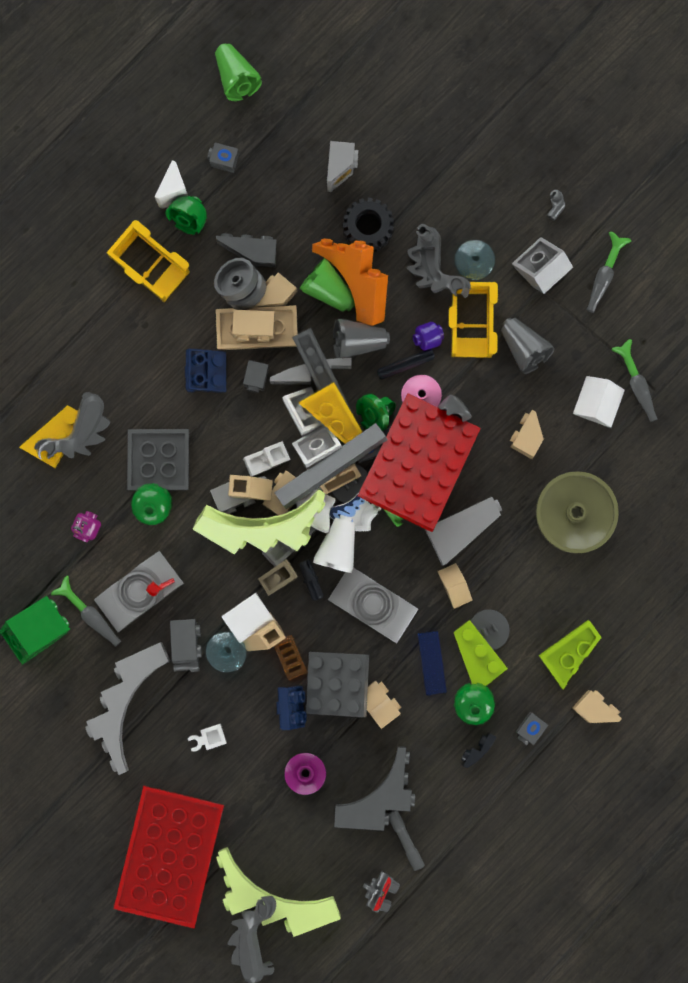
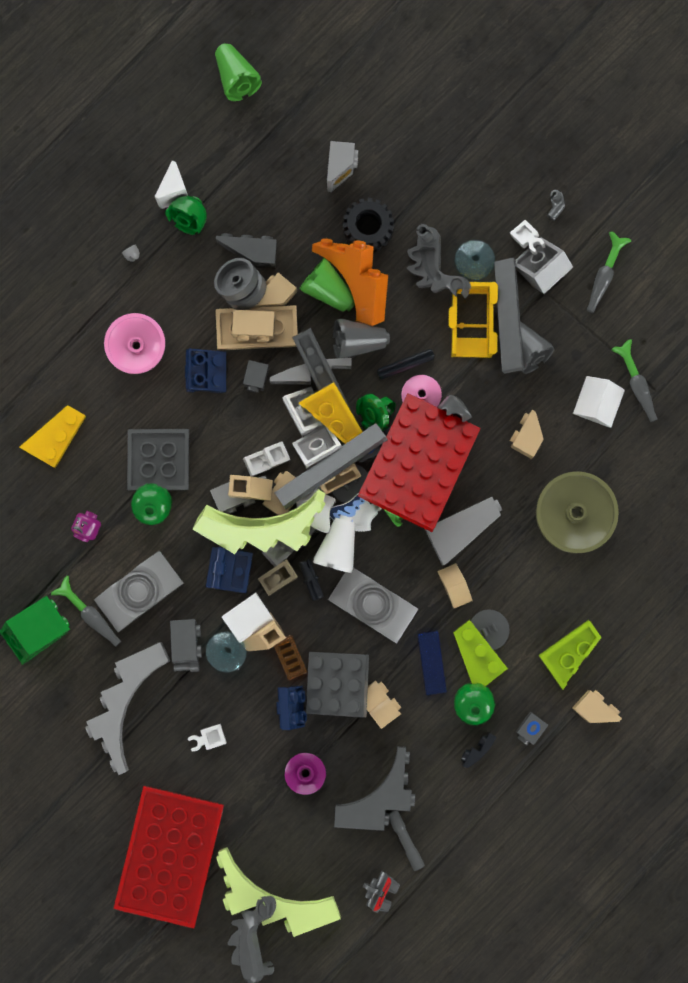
(84, 432): dark grey animal -> none
(125, 333): none -> bright pink dish
(131, 253): none -> light grey hinge
(153, 589): red hand -> none
(169, 279): yellow piece -> none
(223, 157): dark grey brick -> none
(229, 570): none -> dark blue plate
(428, 336): dark purple head -> none
(509, 316): none -> dark grey tile
(527, 235): none -> white plate

